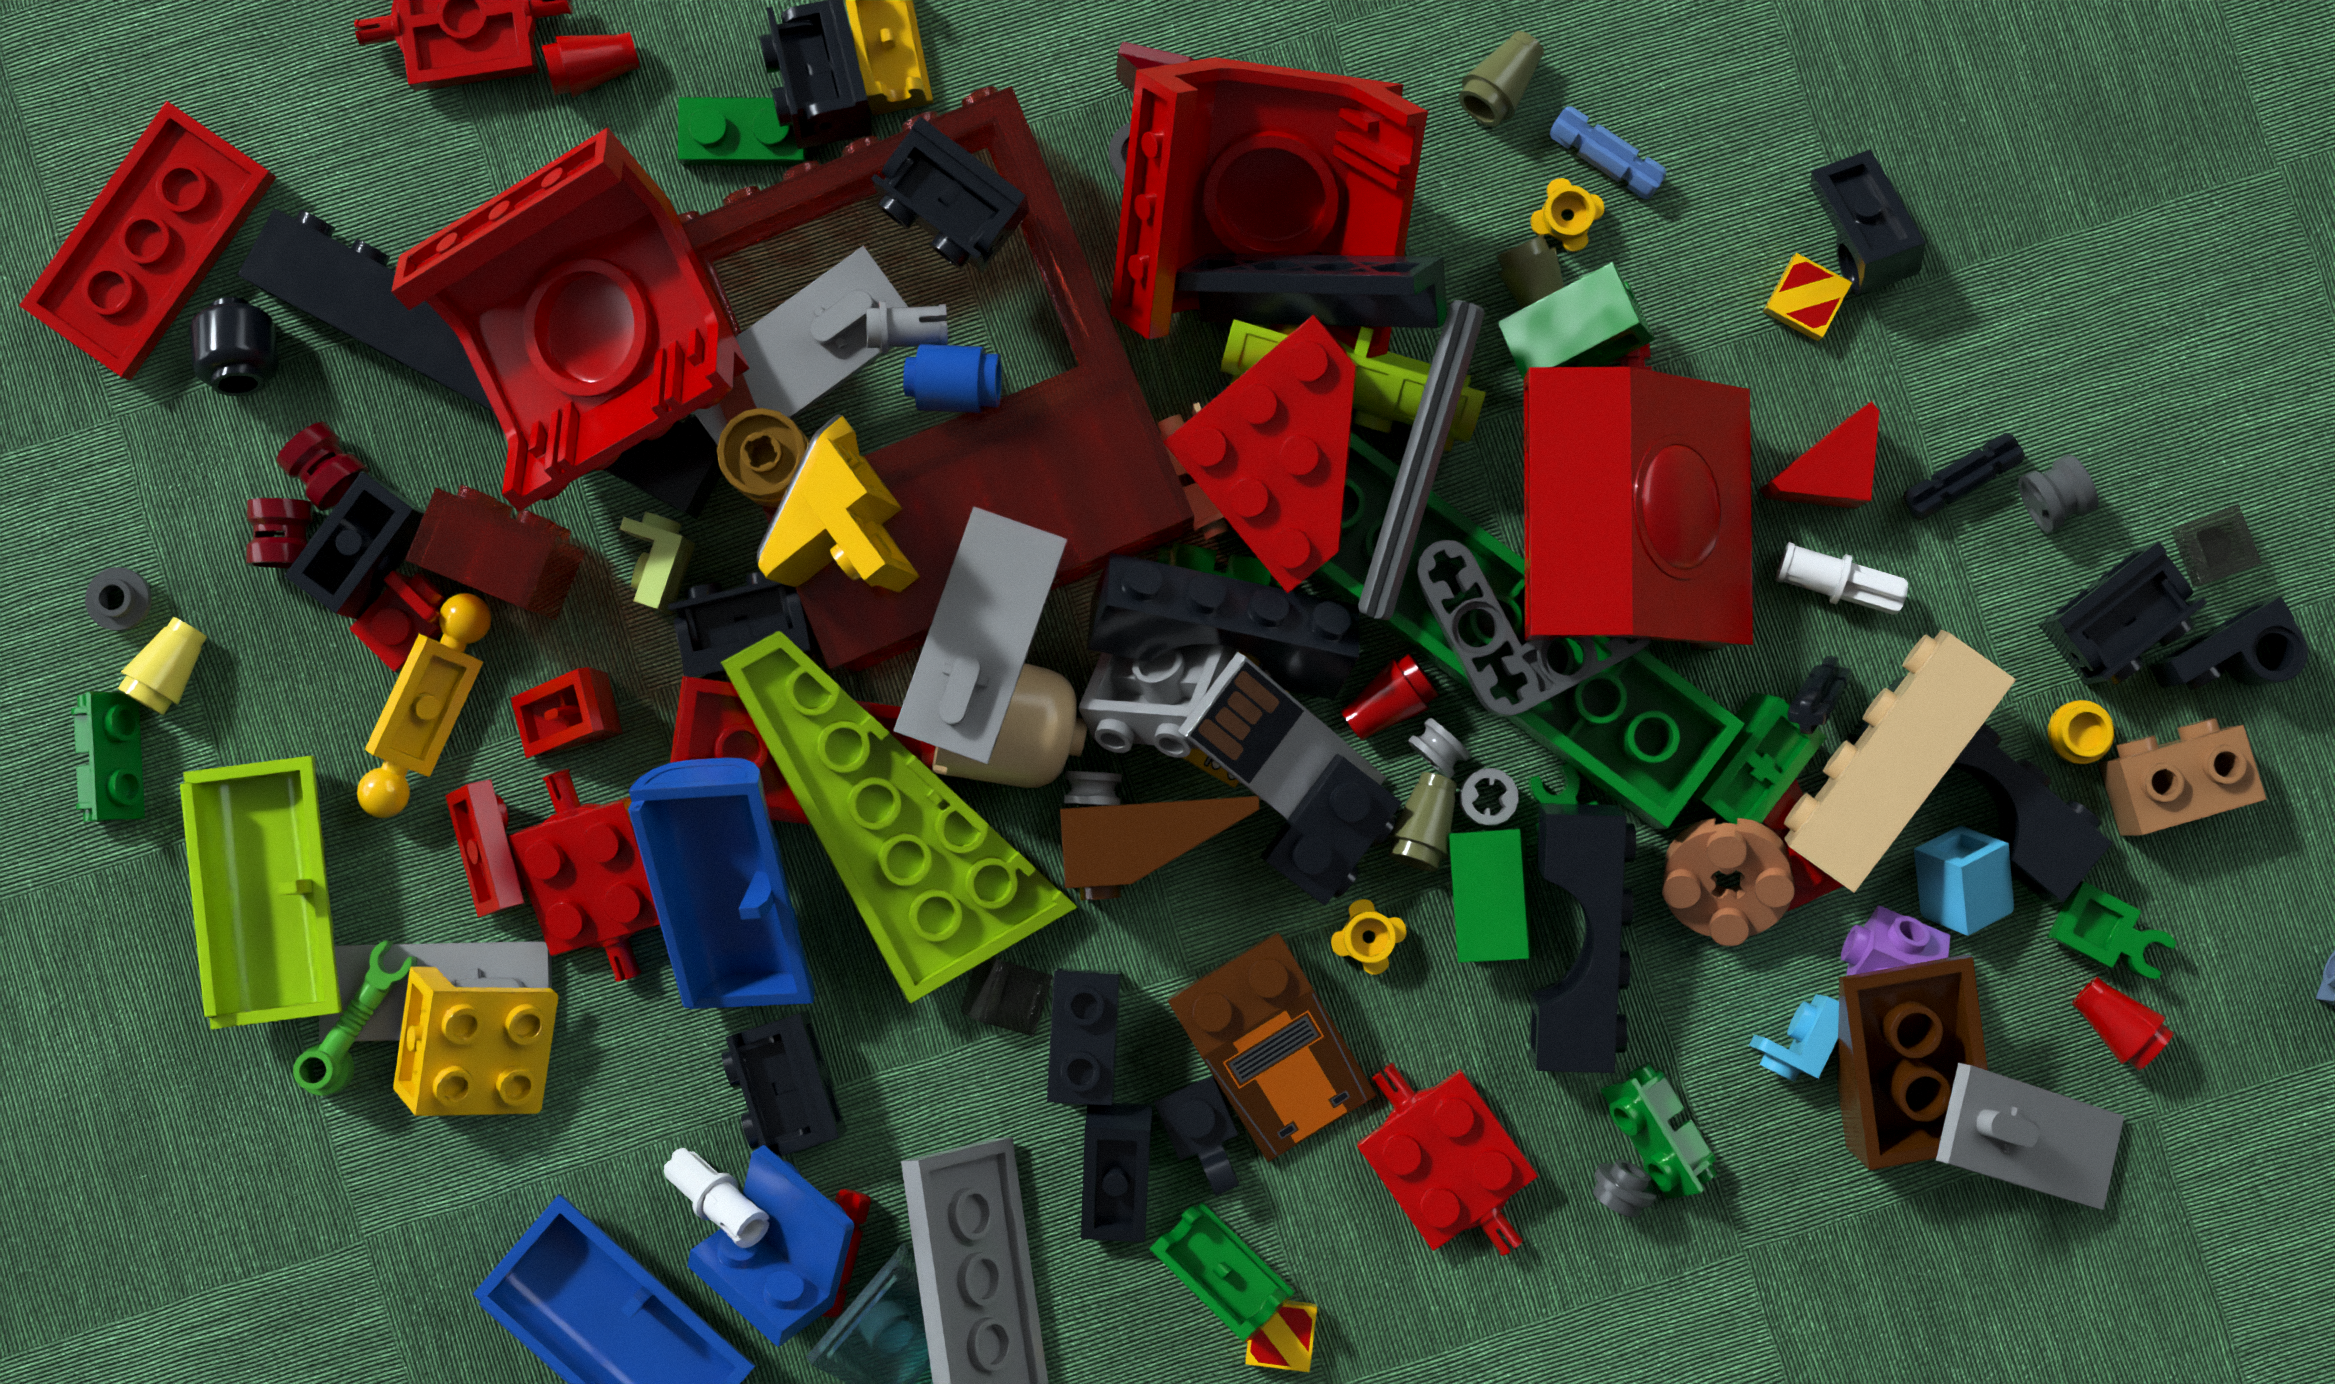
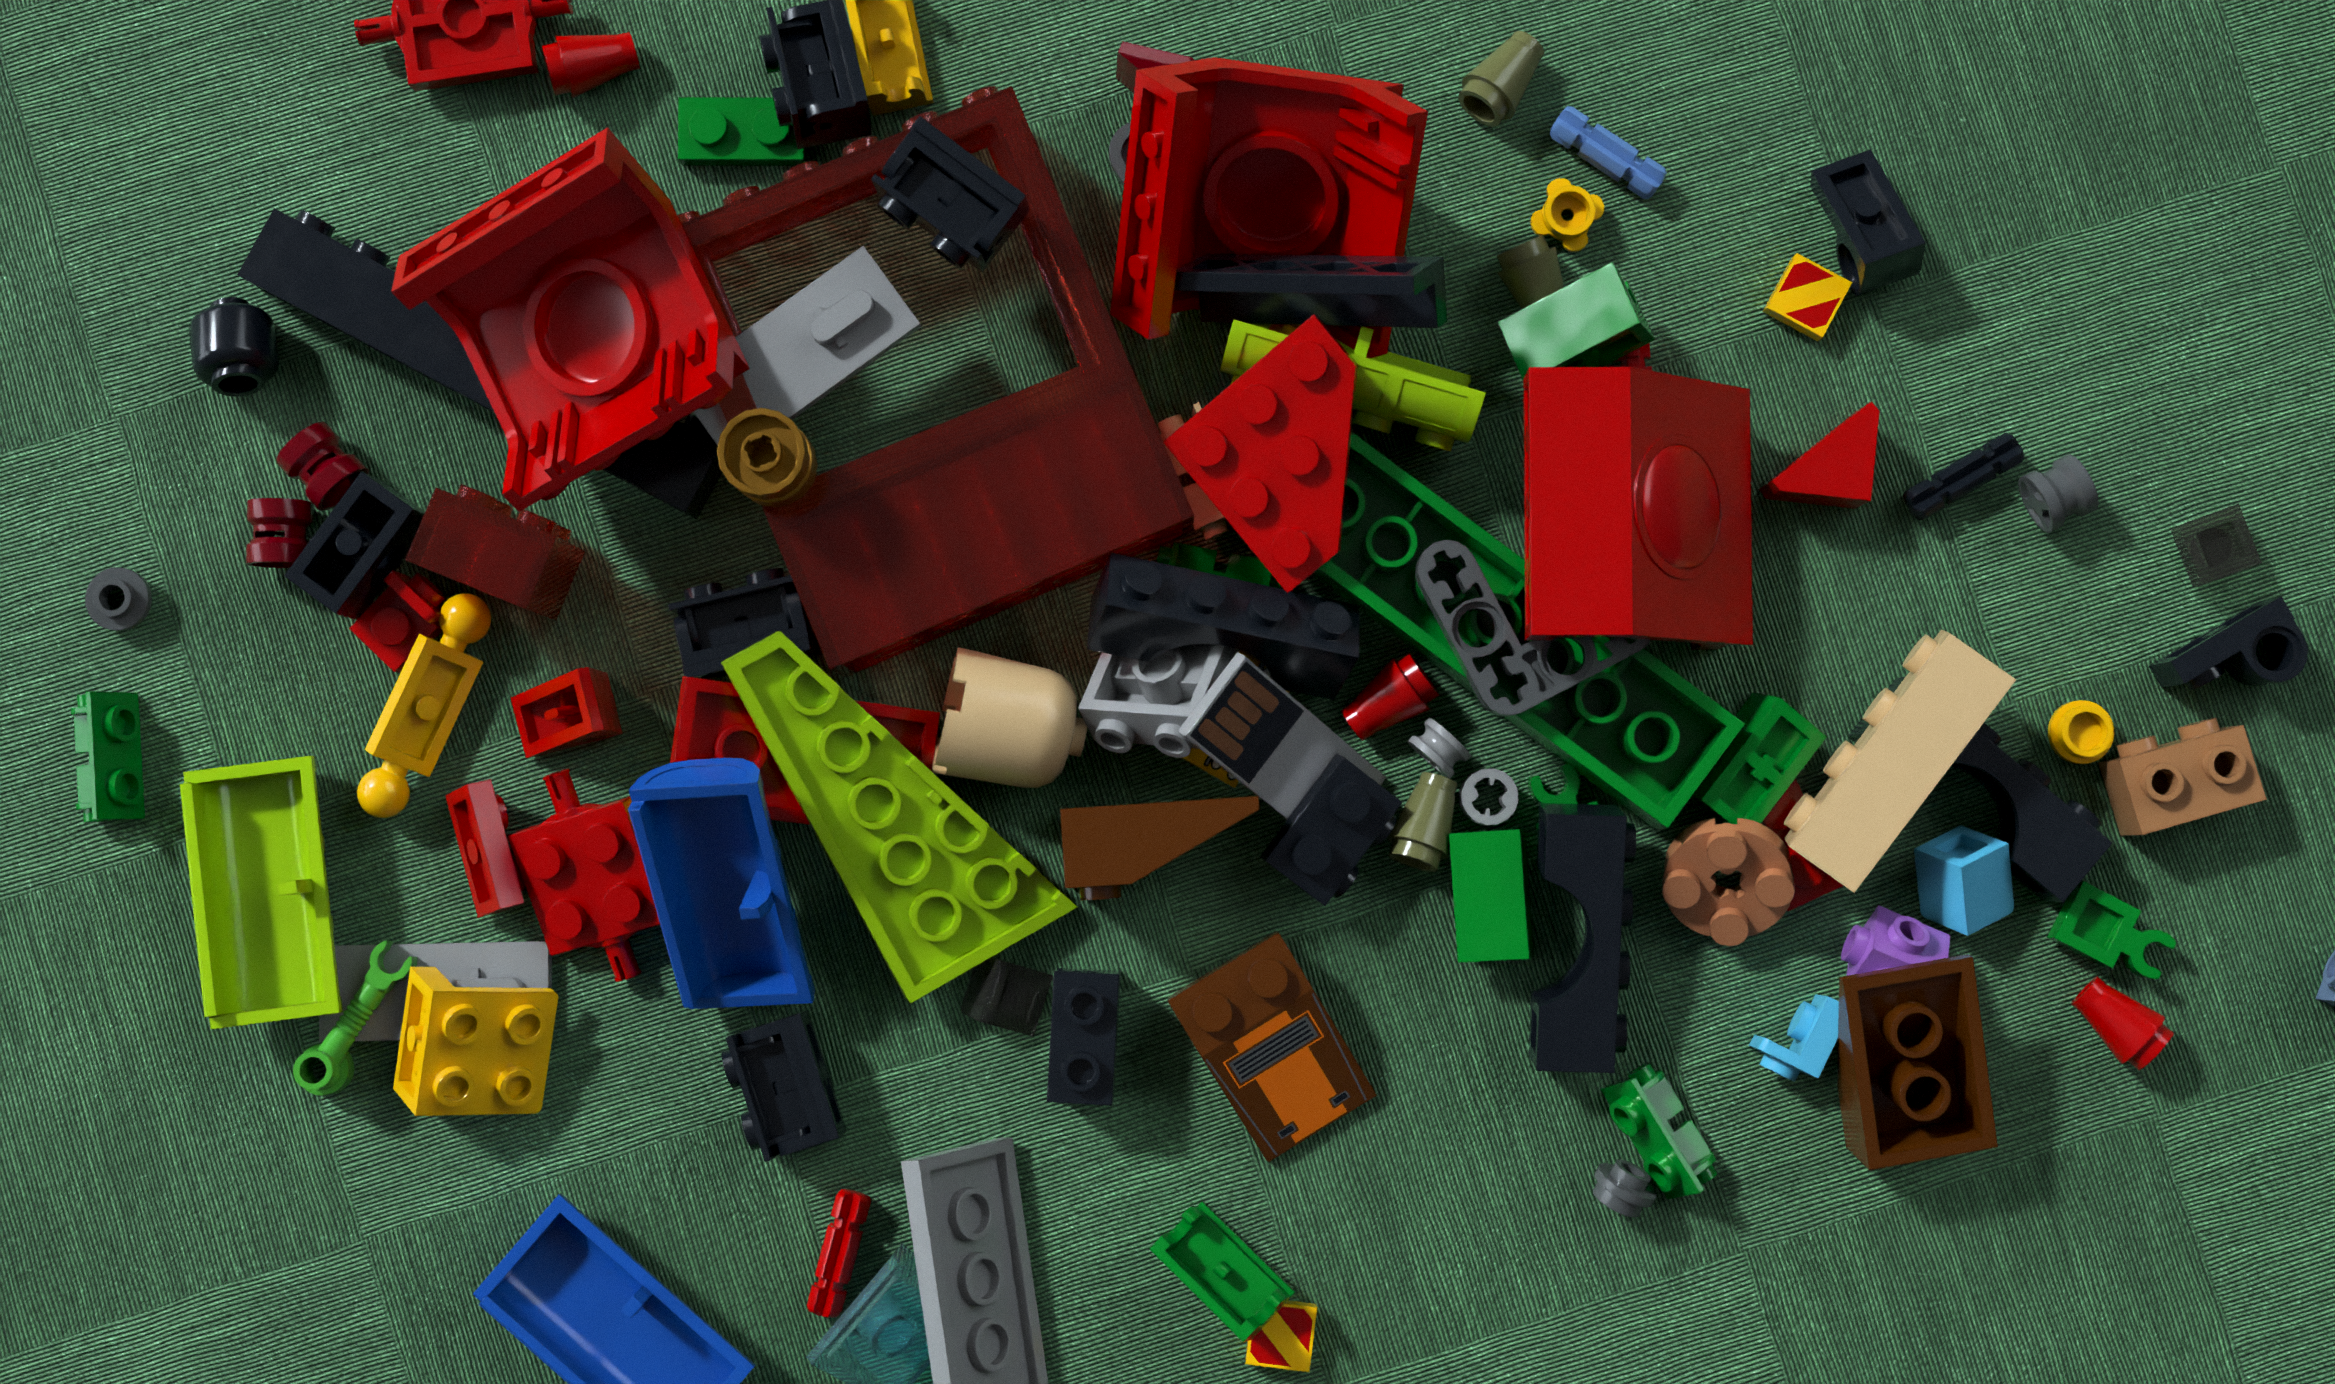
(147, 241): red plate -> none
(163, 667): light yellow cone -> none
(662, 571): yellowish green bracket -> none
(717, 1198): white axle -> none
(797, 1263): blue bracket -> none
(834, 513): yellow piece -> none
(906, 326): light grey pin -> none
(953, 378): blue brick -> none
(980, 635): light grey piece -> none
(1092, 788): light grey bush -> none
(1116, 1172): black plate -> none
(1198, 1125): black plate -> none
(1350, 939): yellow plate -> none
(1421, 459): dark grey axle -> none
(1447, 1159): red plate -> none
(1819, 695): black axle -> none
(1842, 579): white axle -> none
(2029, 1136): light grey piece -> none
(2123, 616): black hinge -> none

